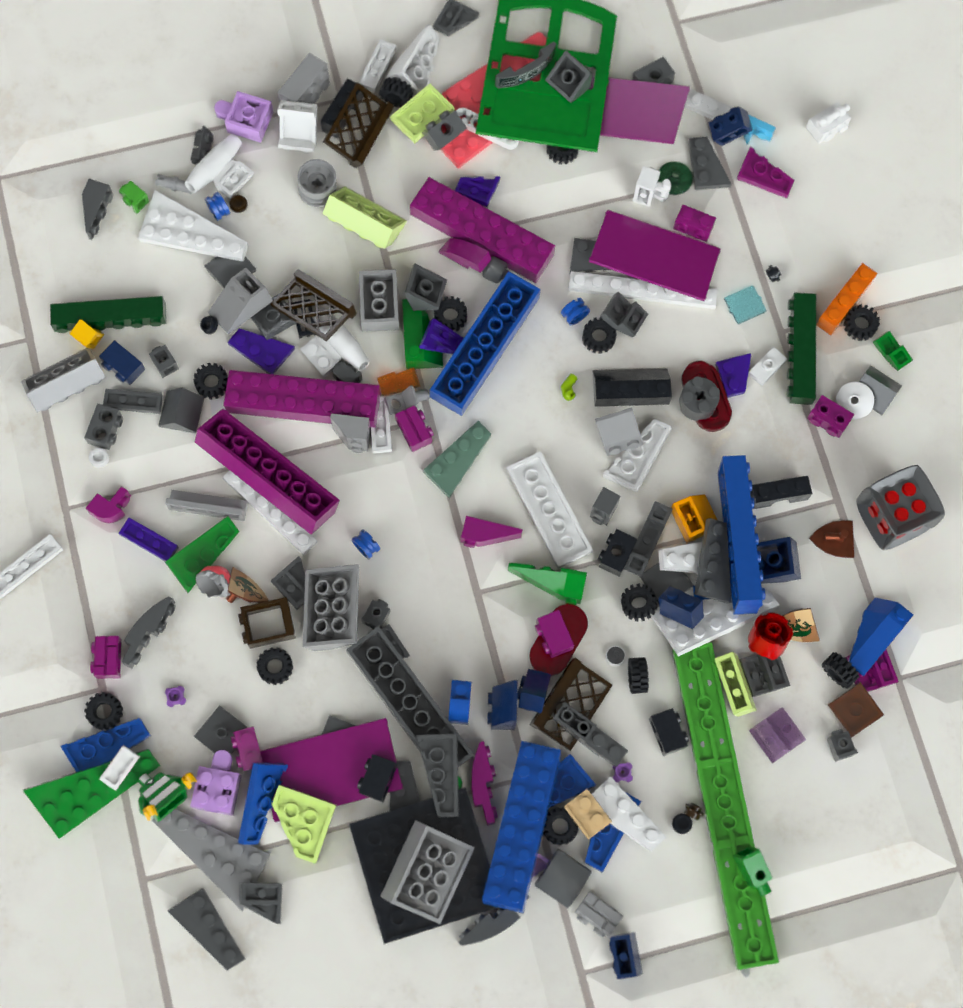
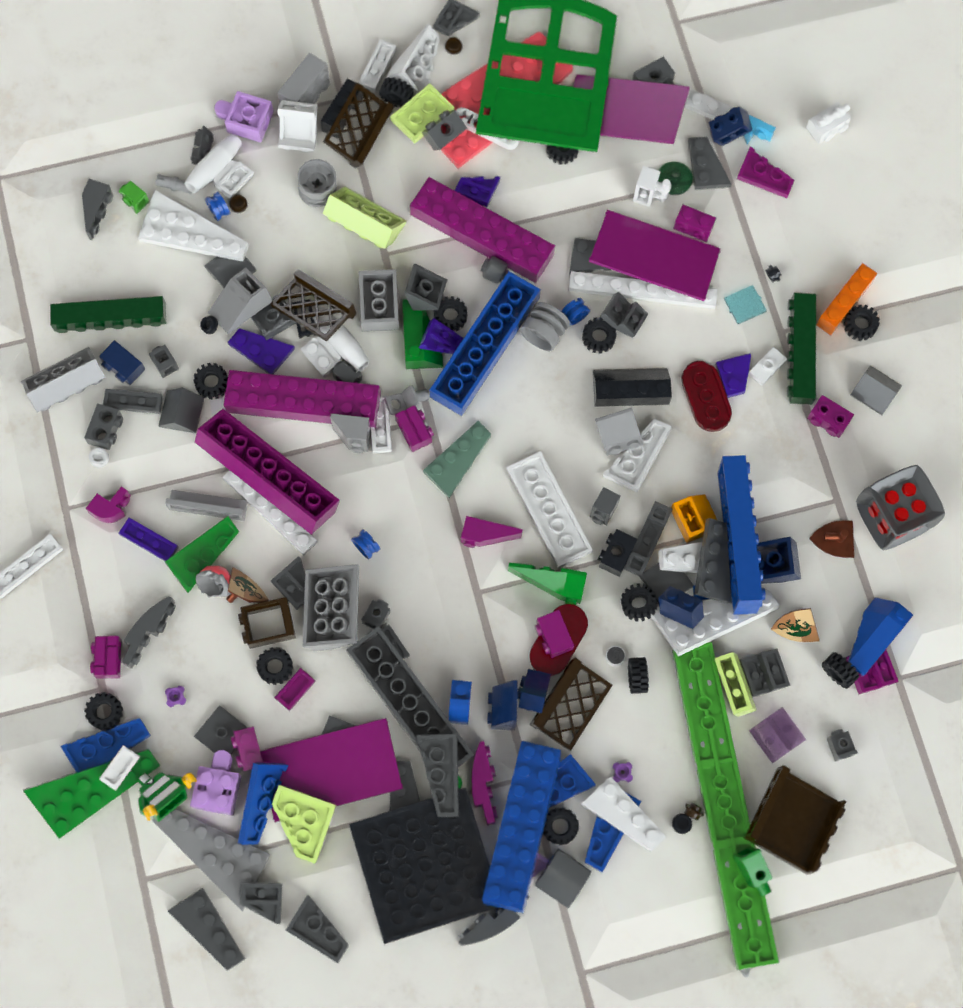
(86, 334): yellow panel -> none
(295, 689): none -> magenta tile
(317, 931): none -> dark grey wing
(377, 778): black brick -> none
(397, 383): clear orange slope -> none
(427, 872): light grey slope -> none
(453, 46): none -> dark brown plate
(466, 254): magenta slope -> none
(510, 78): slope -> none
(544, 326): none -> light grey wheel
(566, 387): lime arm -> none
(570, 77): dark grey slope -> none
(587, 814): tan plate -> none
(589, 735): dark grey slope -> none
(598, 914): light grey brick -> none
(625, 955): dark blue brick -> none
(668, 731): black brick -> none
(708, 395): dark grey brick -> none
(770, 635): red brick -> none
(790, 489): black arch -> none
(795, 821): none -> dark brown panel
(856, 709): reddish brown tile -> none
(864, 395): white dish -> none
(892, 351): green slope -> none

